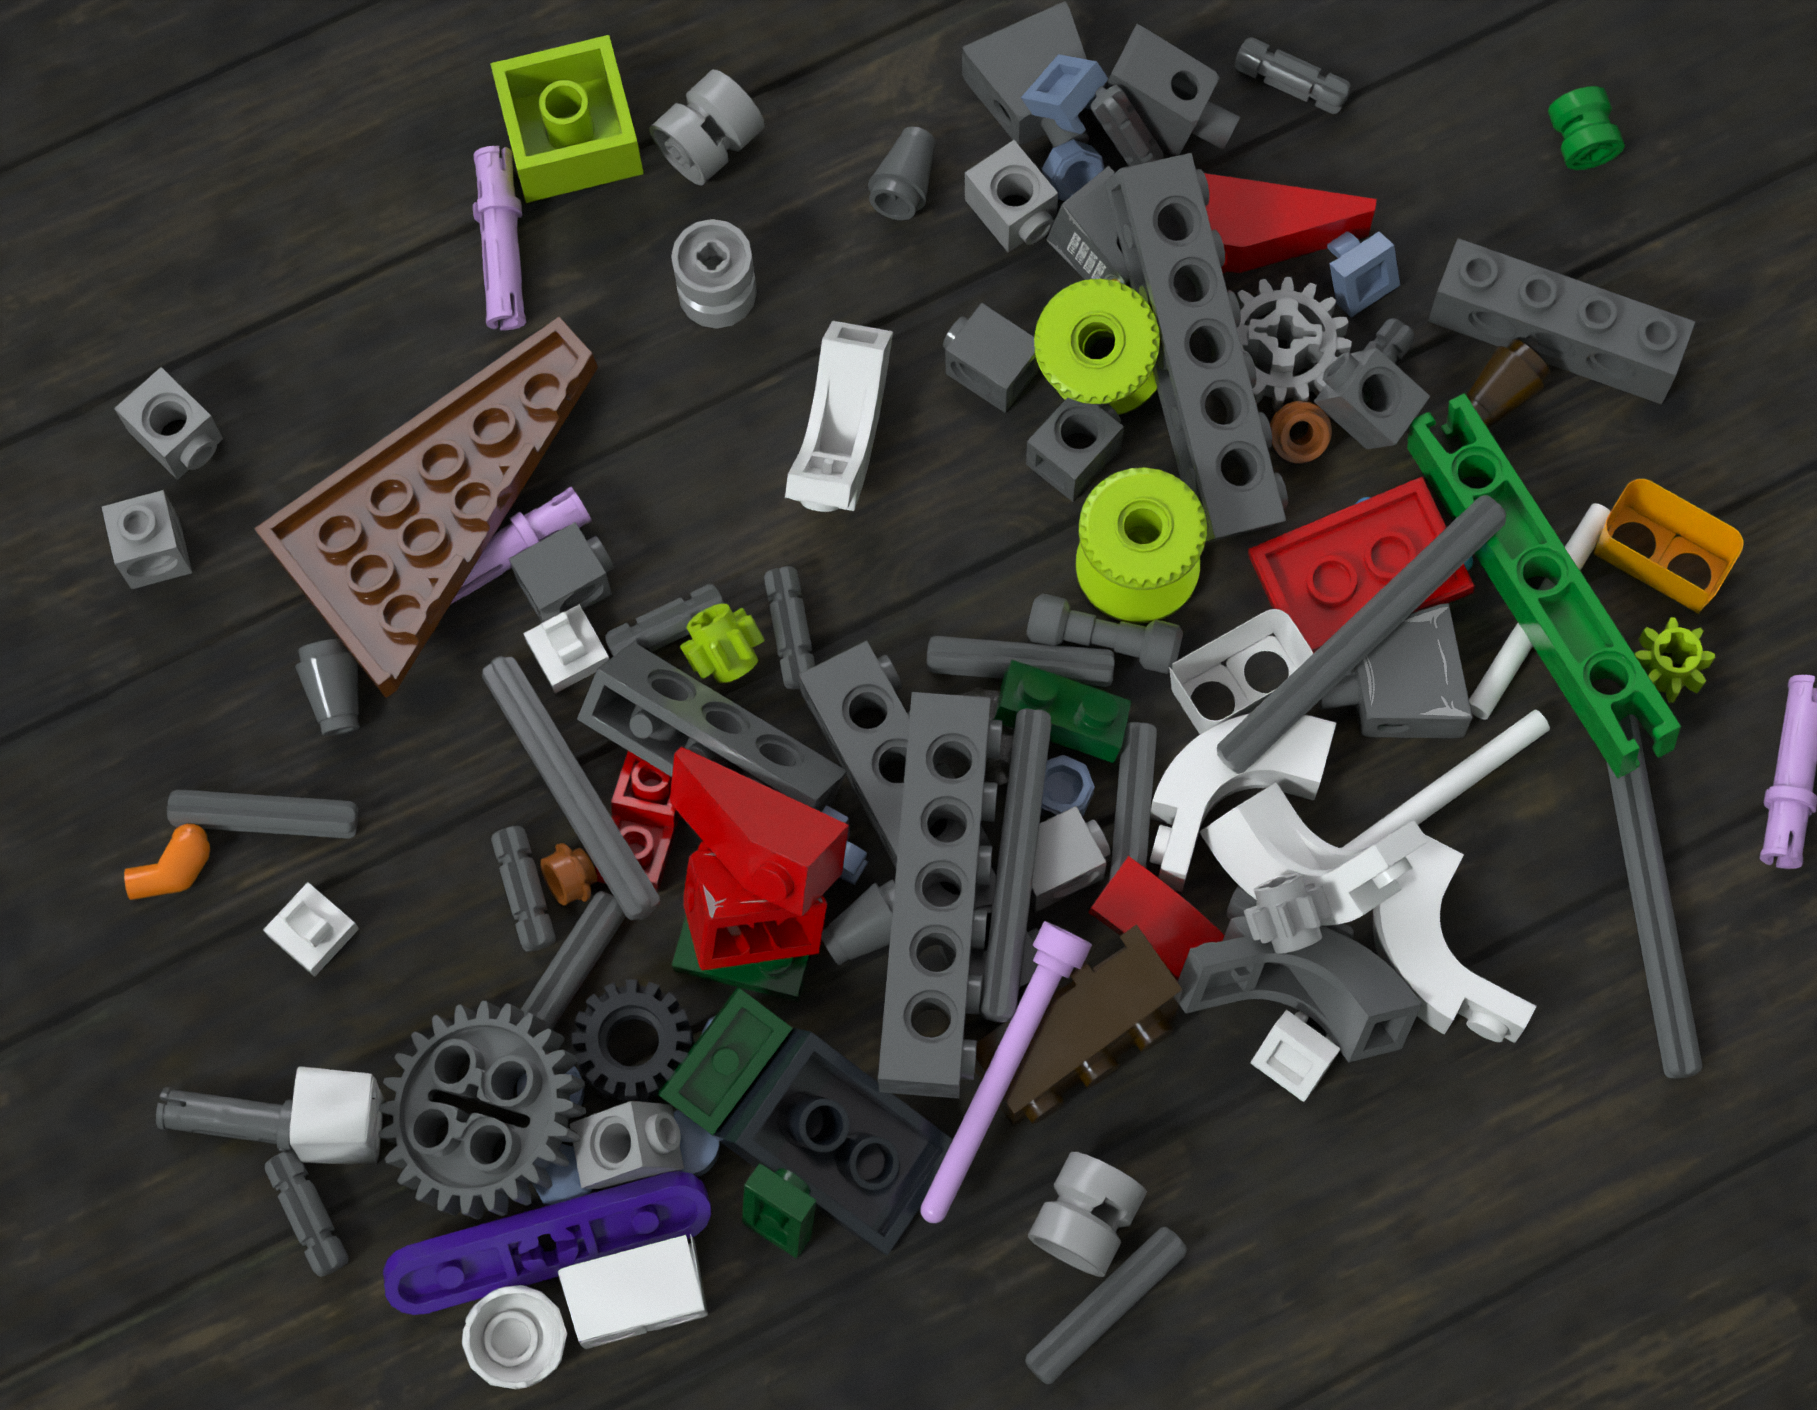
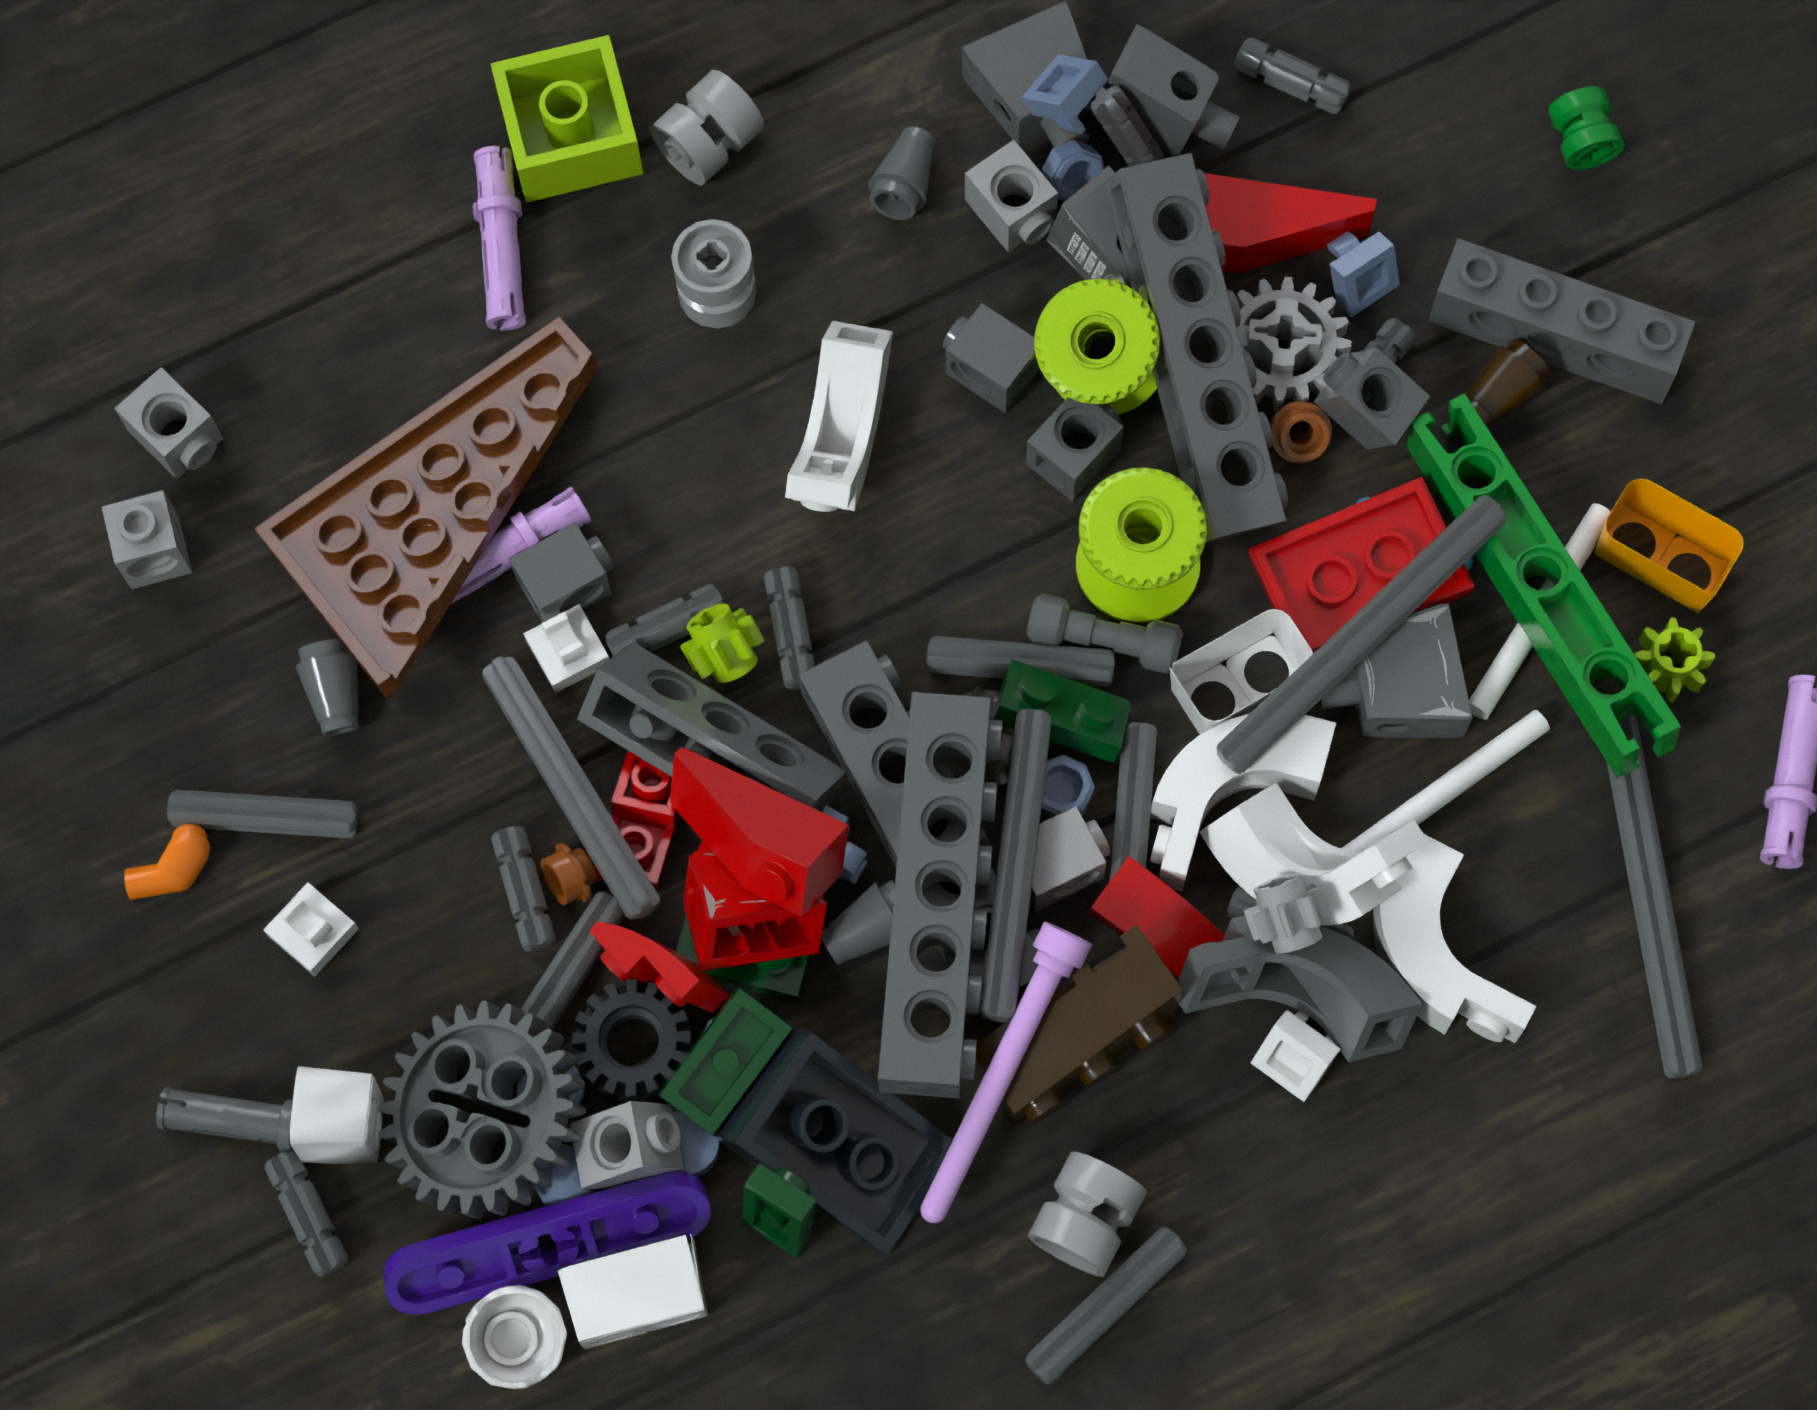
(638, 957): none -> red slope

